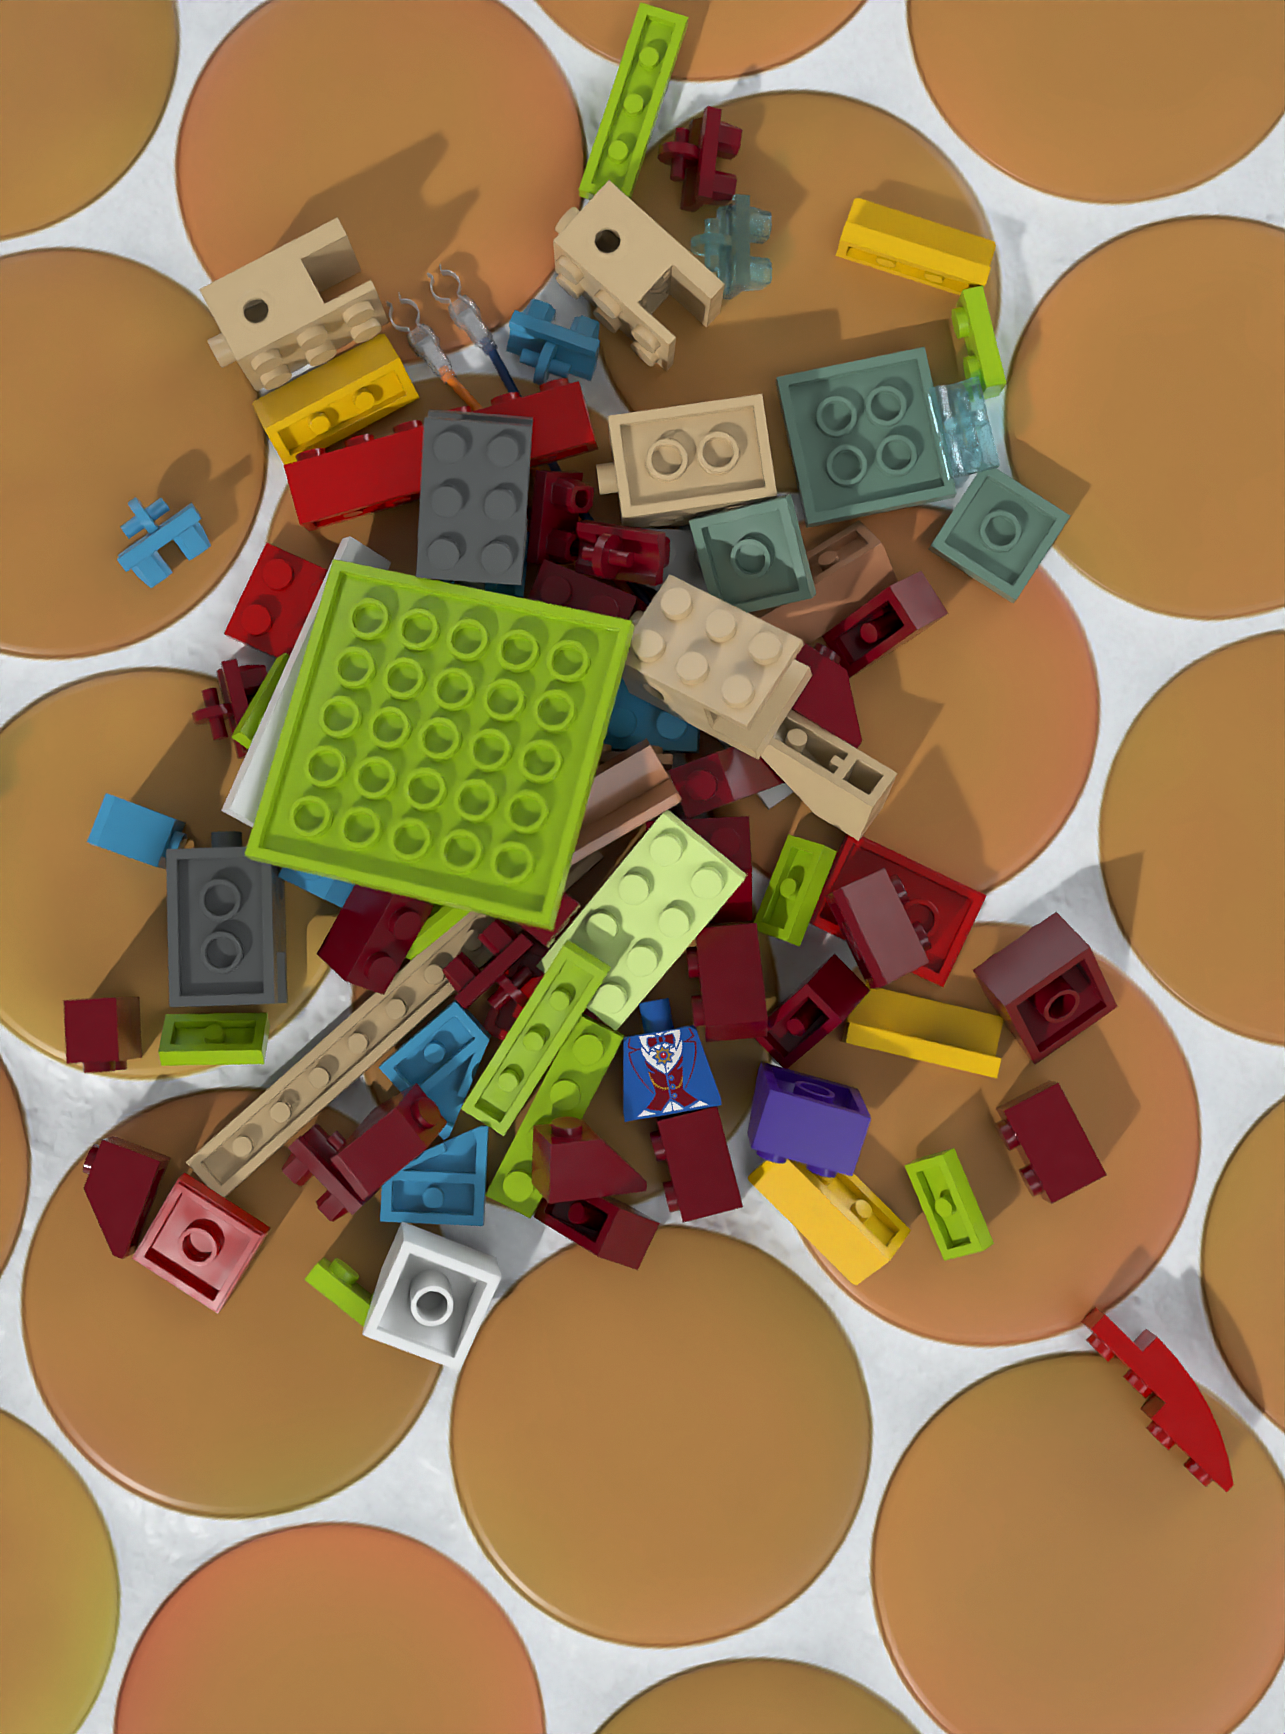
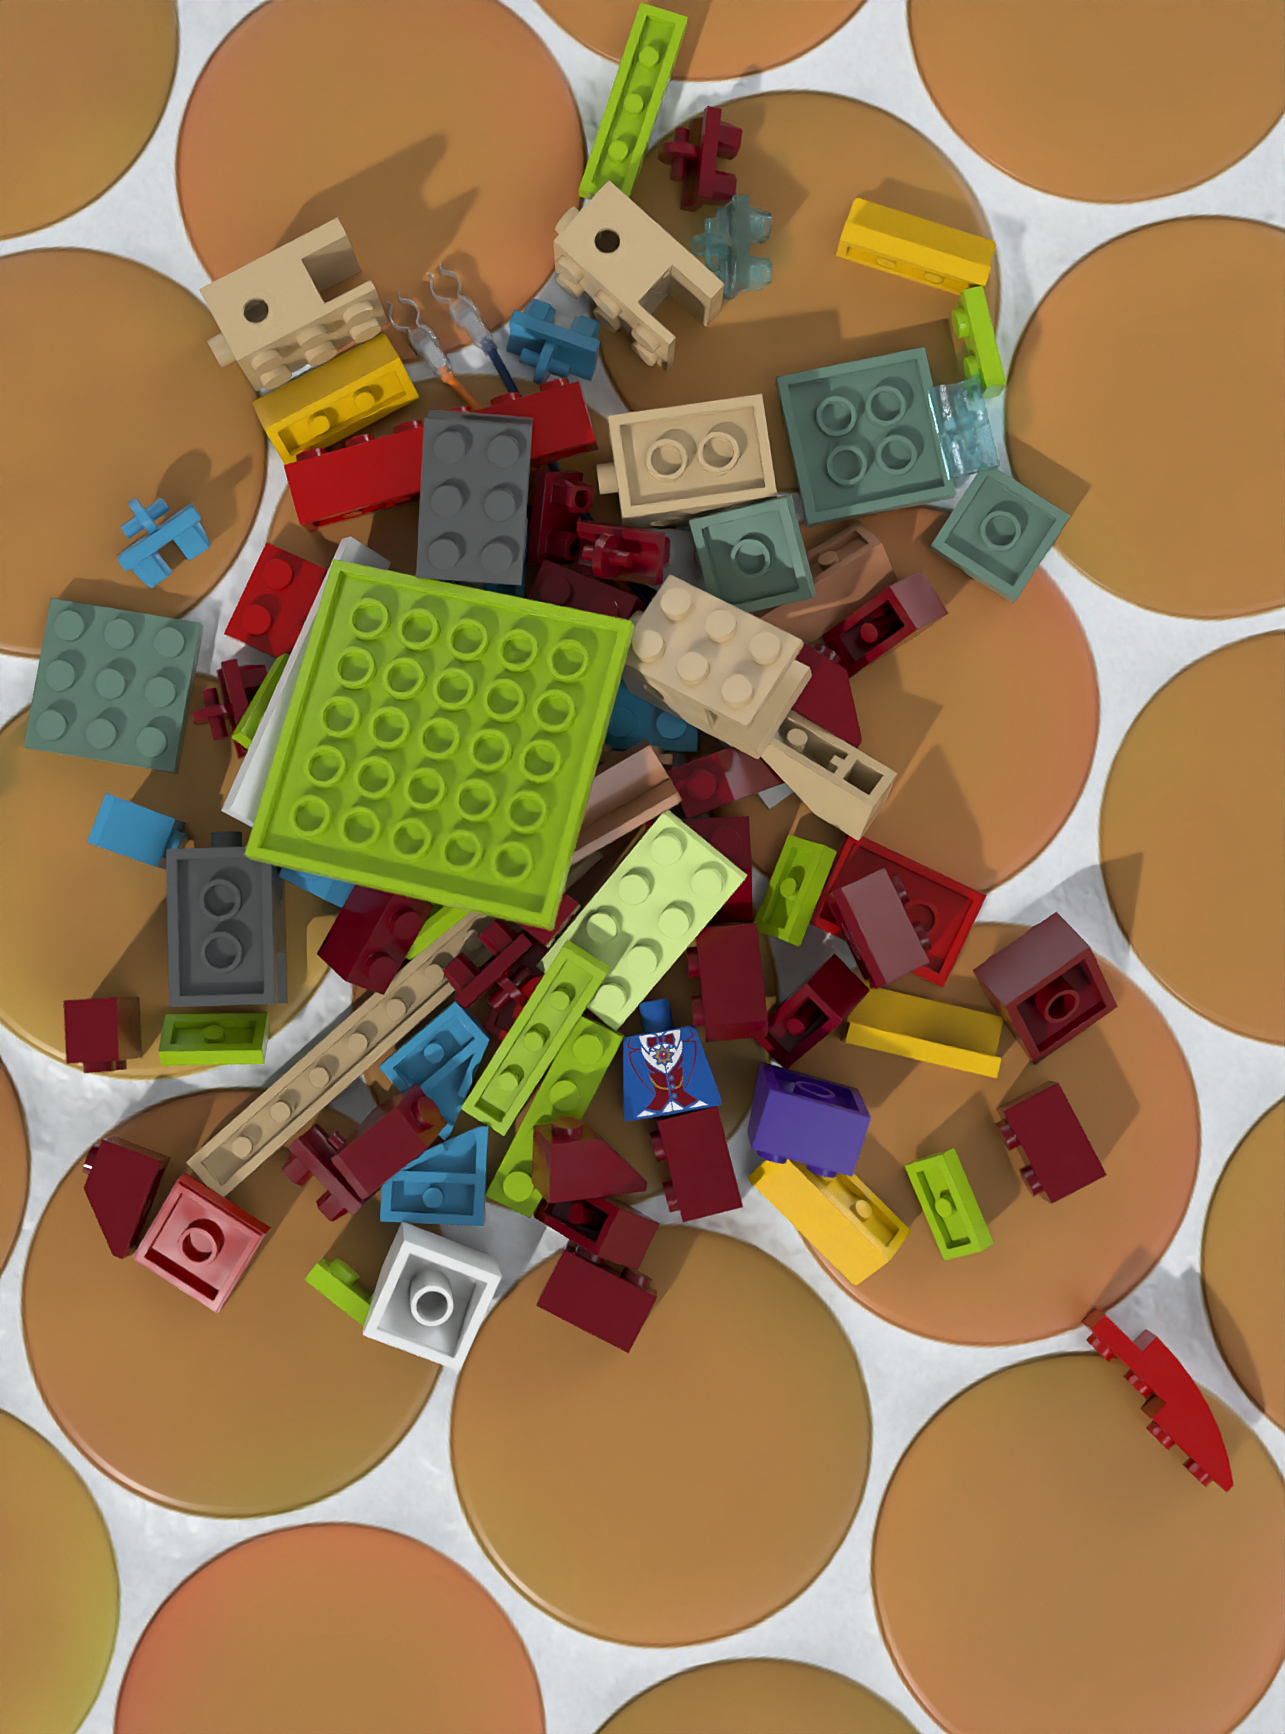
(114, 686): none -> sand green plate
(598, 1297): none -> dark red brick

